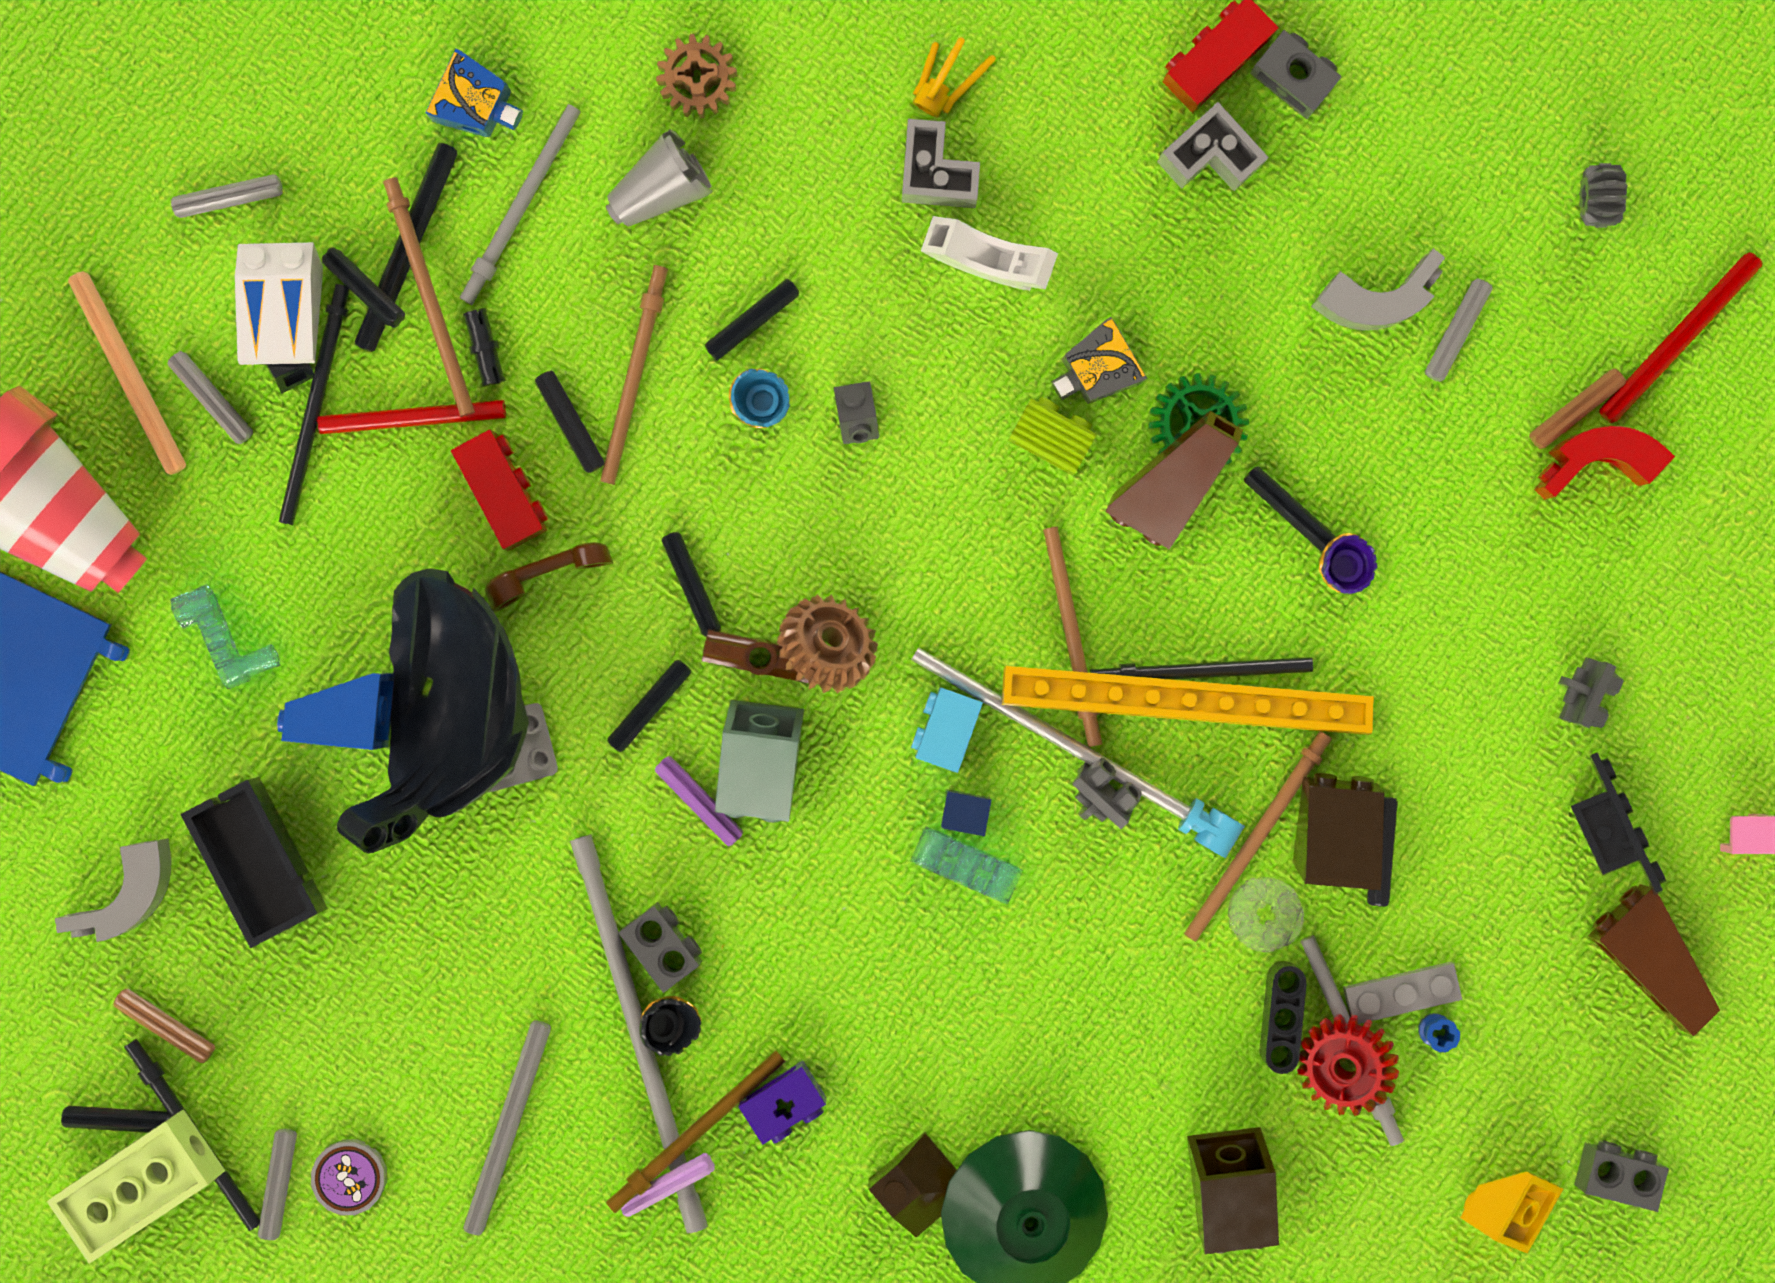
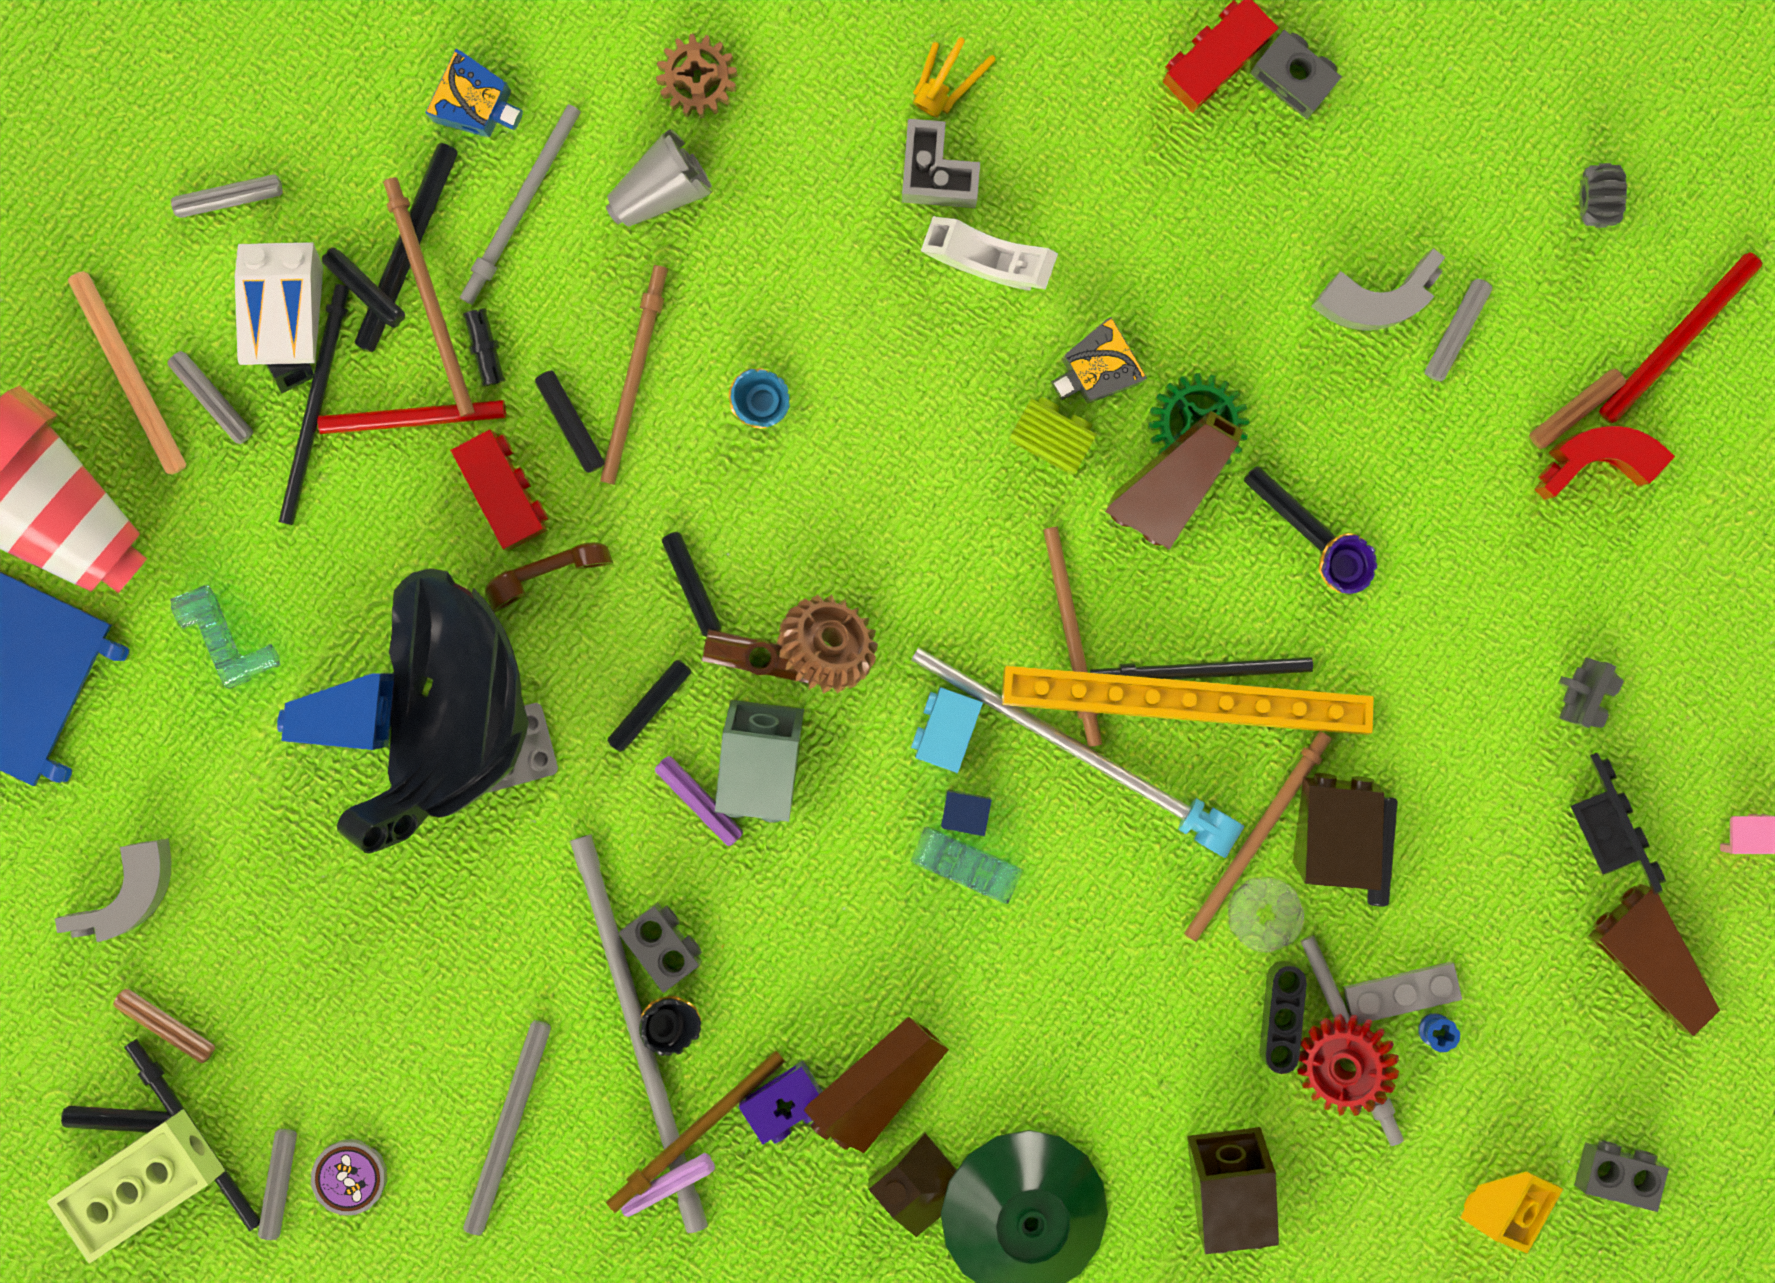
(253, 861): black piece -> none
(752, 319): black axle -> none
(856, 413): dark grey bracket -> none
(876, 1086): none -> reddish brown slope
(1100, 797): dark grey hips -> none
(1214, 142): light grey brick -> none

